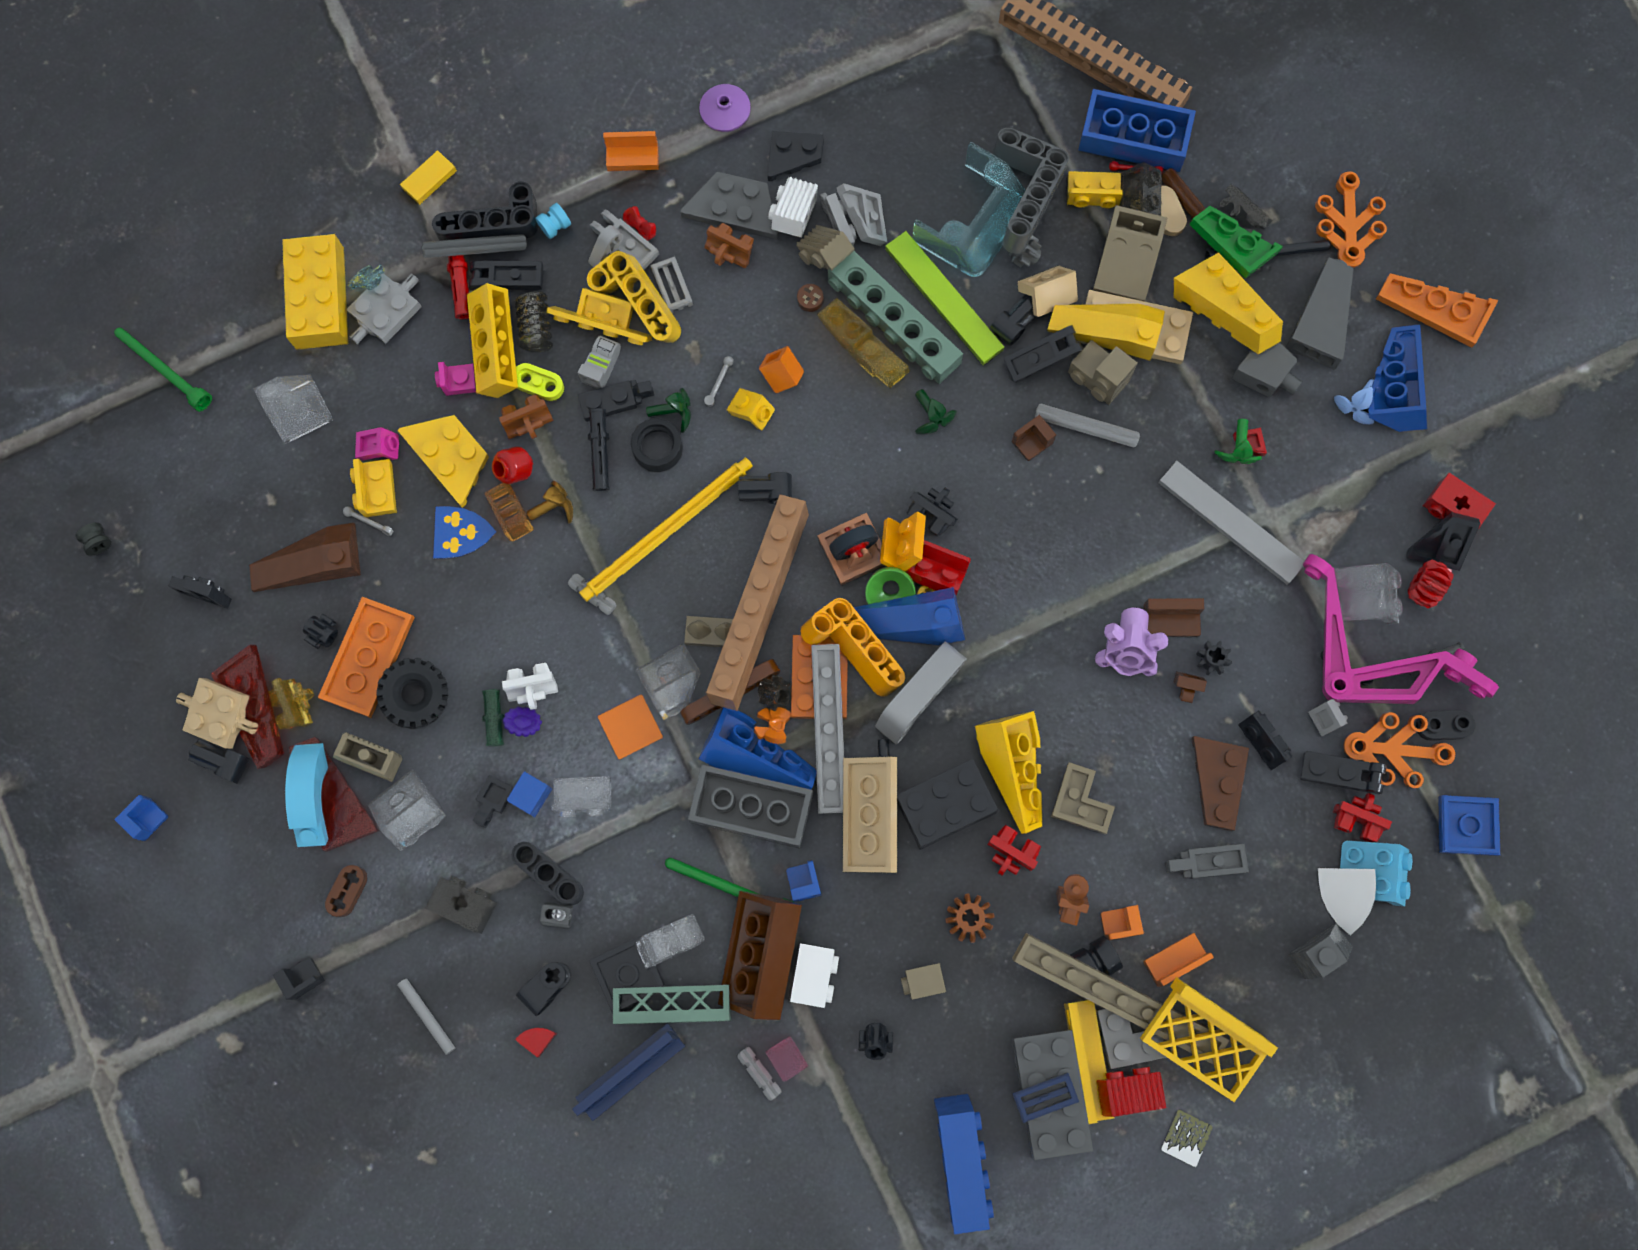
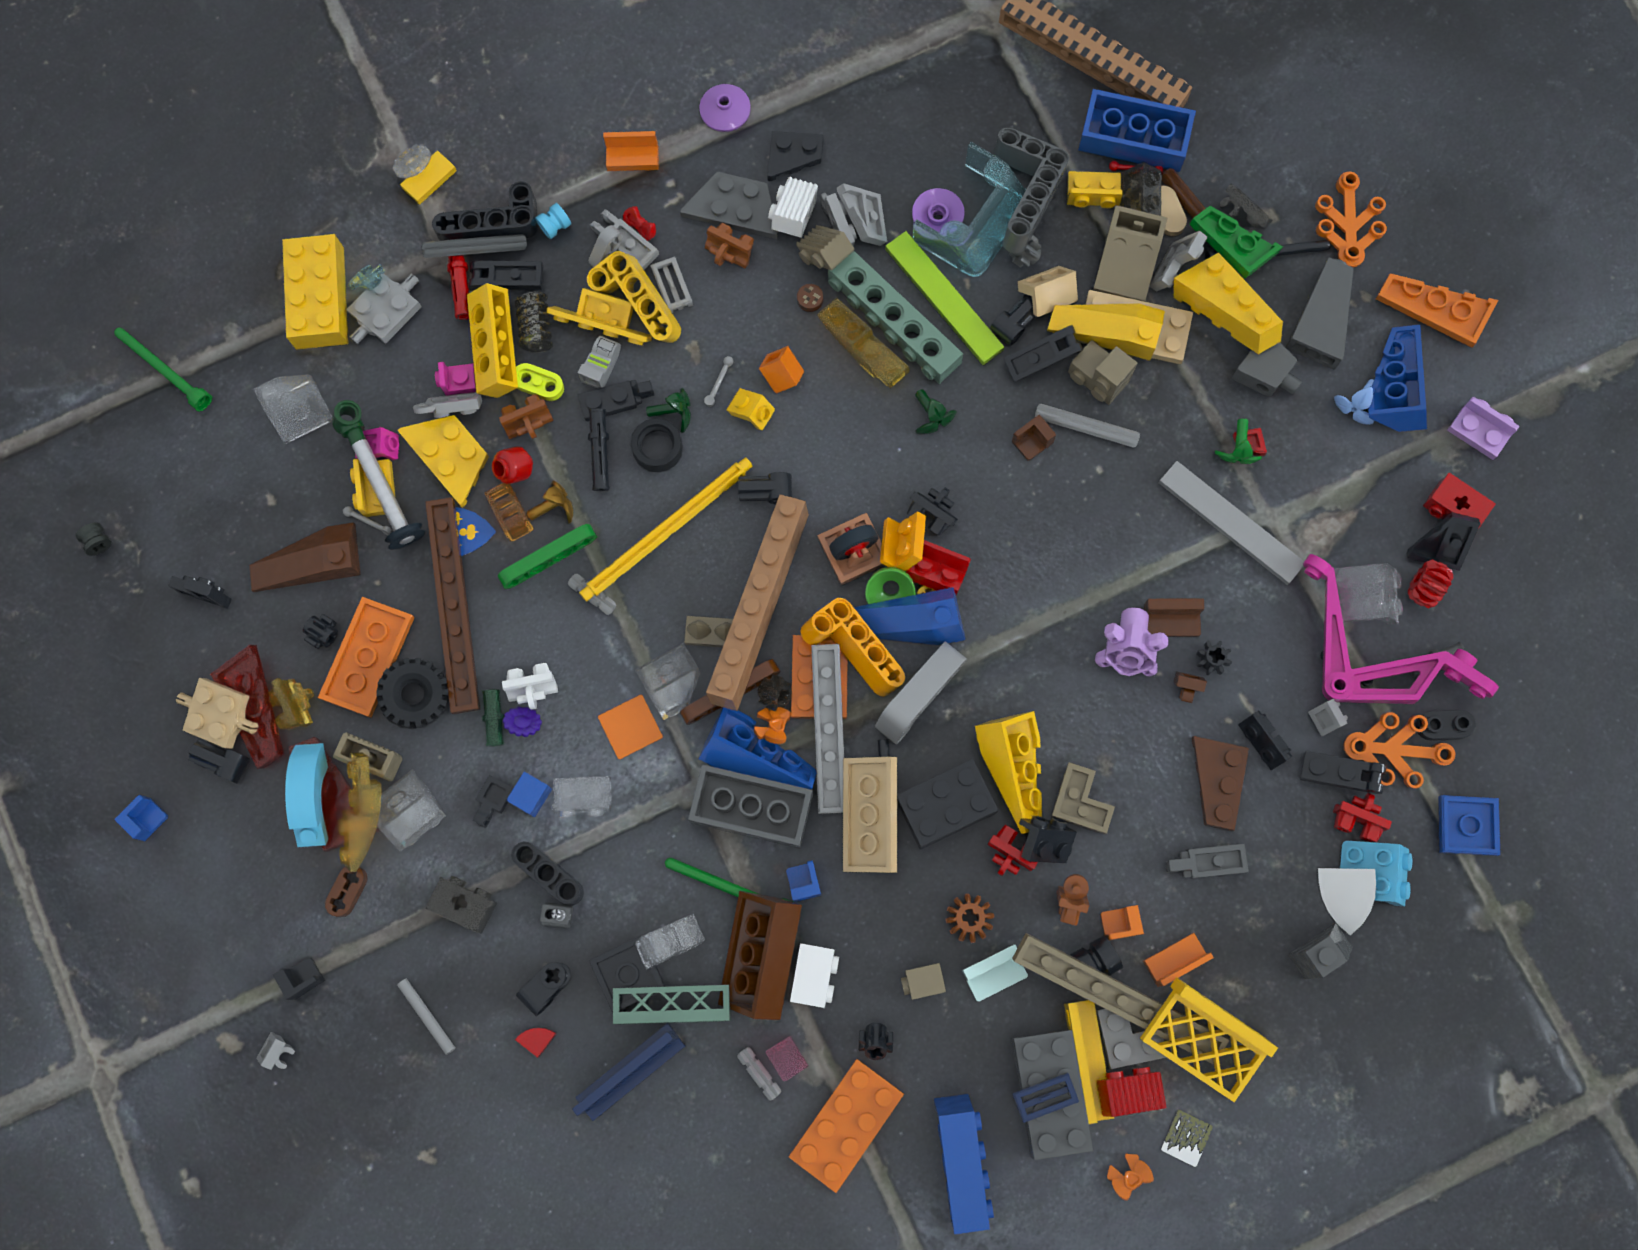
(271, 1050): none -> light grey tile
(361, 822): none -> clear yellow slope
(403, 533): none -> piece
(412, 161): none -> clear gear
(444, 405): none -> light grey hinge
(452, 606): none -> reddish brown plate
(547, 556): none -> green beam
(846, 1125): none -> orange plate
(938, 202): none -> medium lavender dish
(994, 974): none -> light aqua panel
(1047, 840): none -> black bracket
(1139, 1174): none -> orange piece
(1178, 254): none -> light grey plate
(1483, 427): none -> lavender bracket

